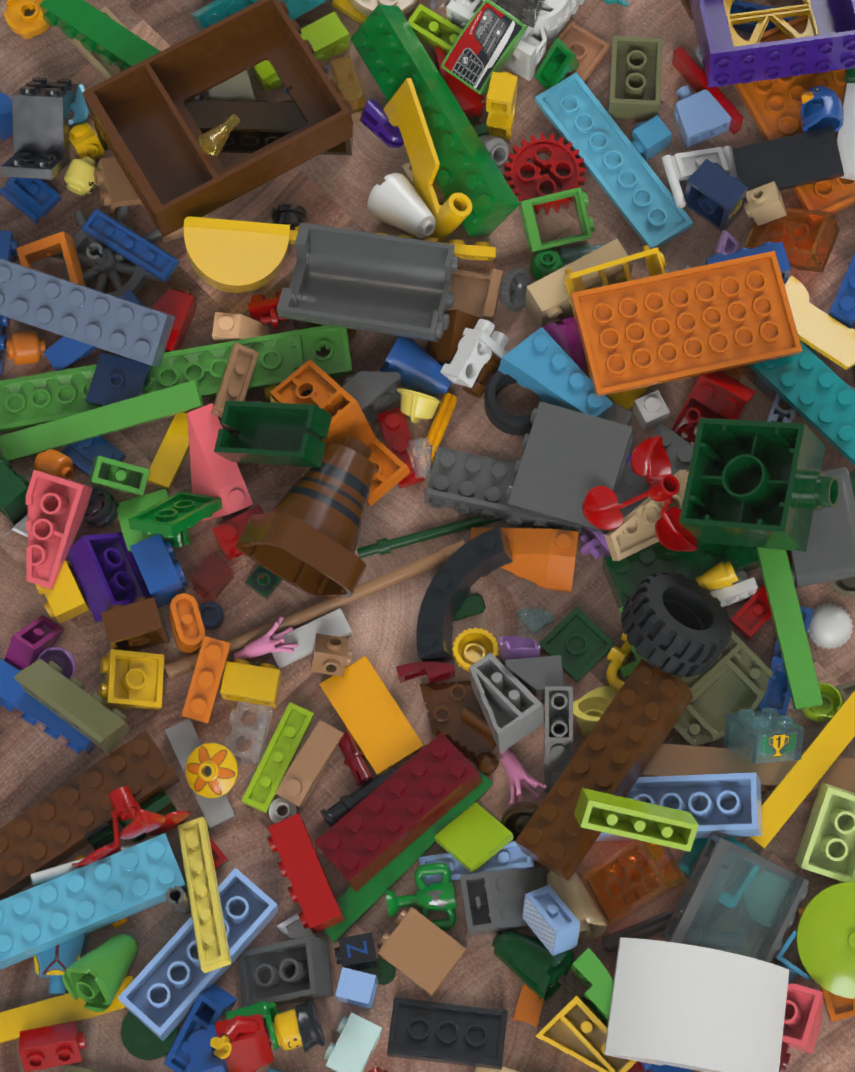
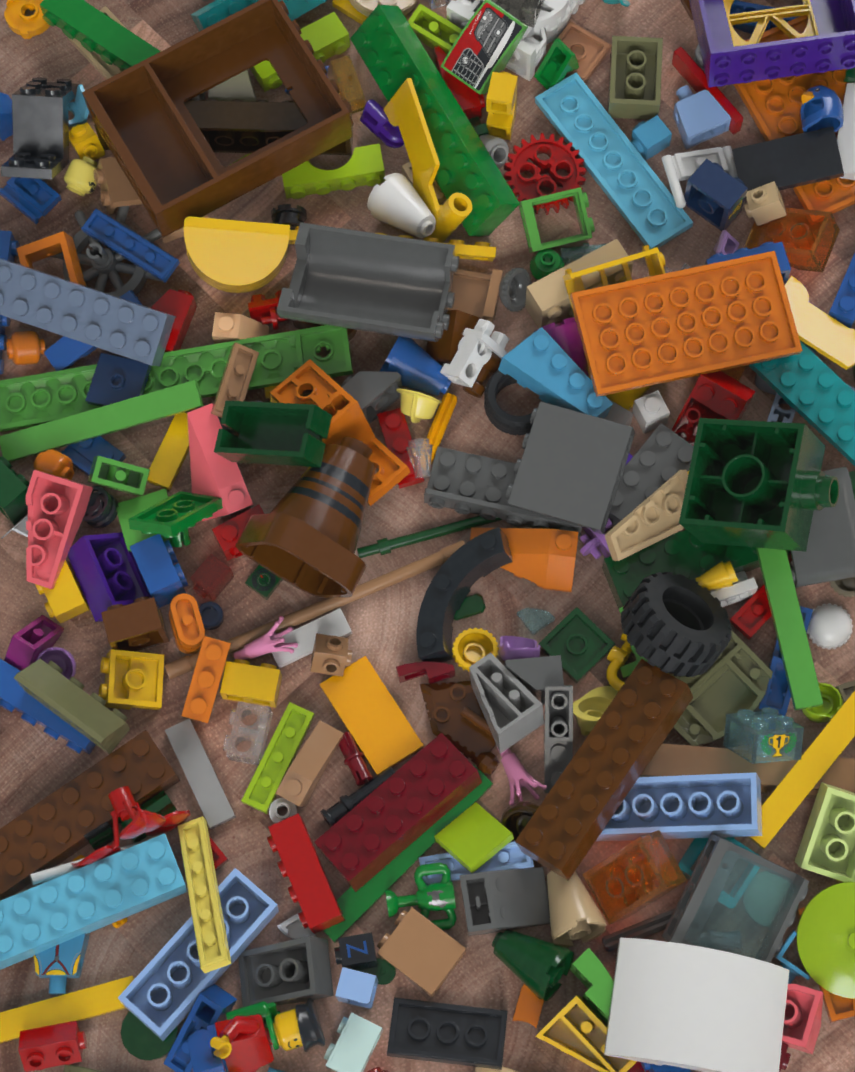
(101, 972): bright green cone -> none
(179, 900): dark grey pin -> none
(214, 140): clear yellow cone -> none
(223, 768): yellow dish -> none
(362, 169): none -> lime arch
(551, 920): light blue panel -> none
(636, 819): lime brick -> none
(652, 462): red plant -> none

